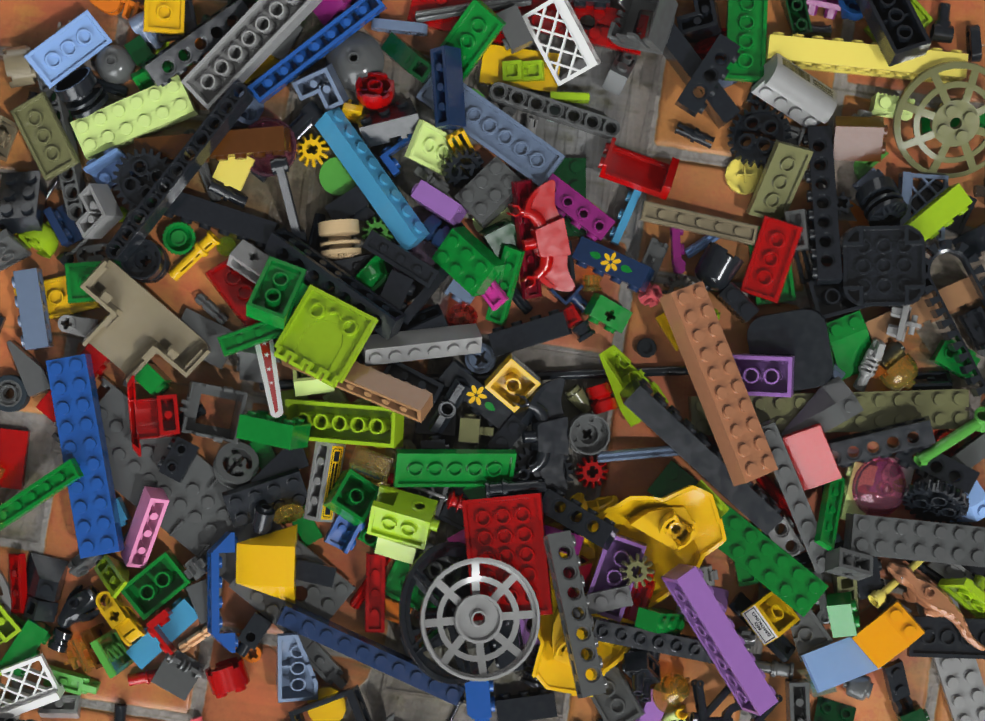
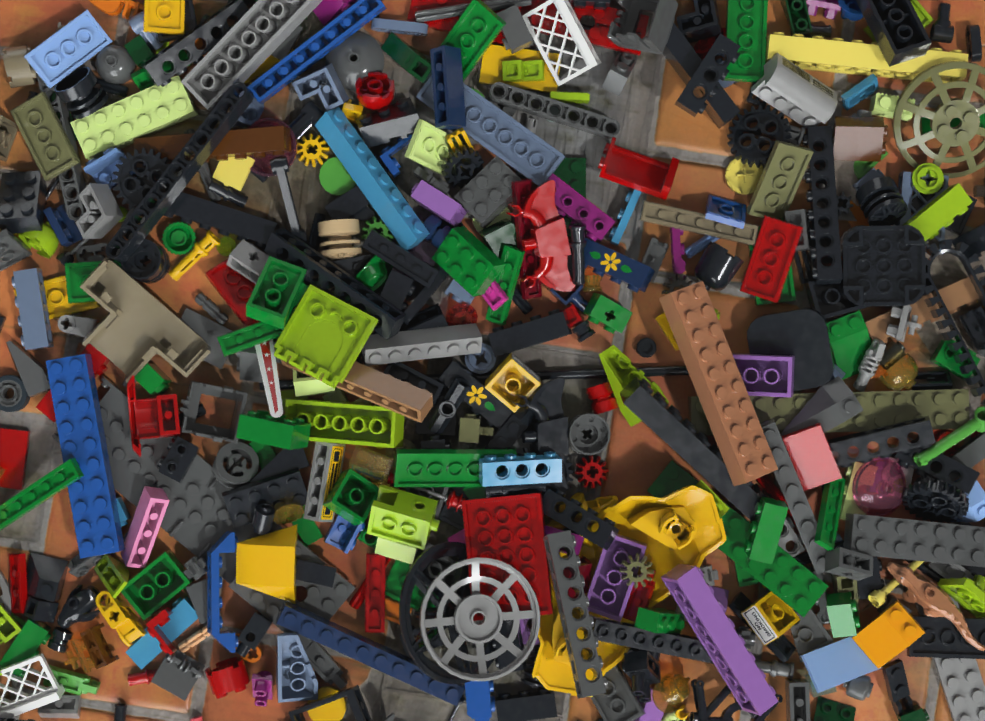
(111, 653): bright green tile -> none
(262, 687): none -> magenta hips
(549, 474): none -> dark azure brick
(577, 244): none -> black pin
(578, 398): olive cone -> none
(607, 600): flat silver plate -> none
(638, 453): sand blue axle -> none
(650, 296): coral gear -> none
(694, 135): black pin -> none
(725, 211): none -> blue tile
(737, 302): black brick -> none
(766, 530): none -> green brick
(860, 92): none -> dark azure tile
(934, 173): none -> lime gear

